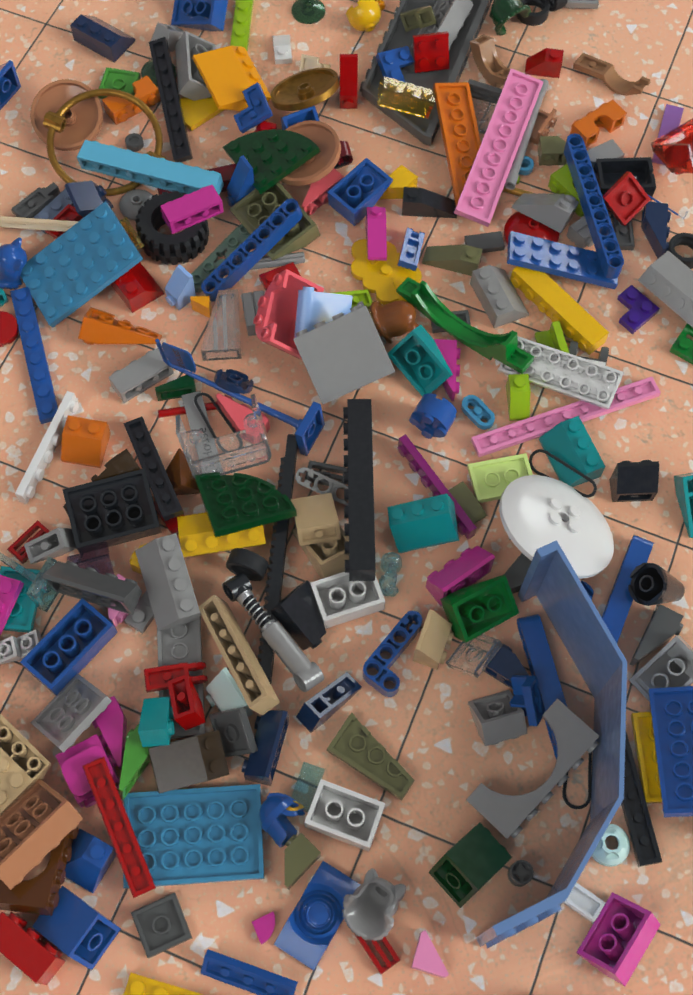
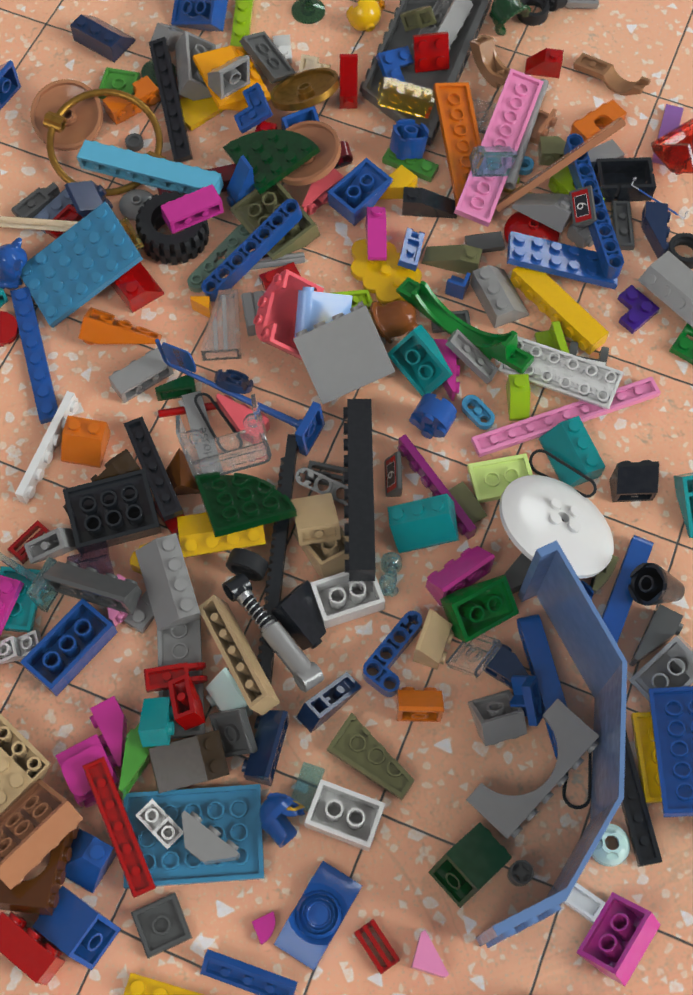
(71, 712): light grey plate -> none
(159, 823): none -> white slope
(180, 288): light blue slope -> none
(205, 842): none -> light grey slope
(230, 76): none -> light grey slope
(267, 56): none -> dark grey plate
(298, 858): olive slope -> none
(372, 907): light grey hair -> none
(393, 475): none -> slope
(408, 139): none -> blue brick
(419, 705): none -> orange slope
(420, 167): none -> bright green plate
(457, 286): none -> blue panel
(471, 356): none -> light grey plate
(484, 91): dark grey tile -> none
(492, 160): none -> clear light blue slope
(560, 164): none -> nougat tile
(583, 206): none -> slope
(601, 578): none -> olive slope
(626, 198): red plate -> none

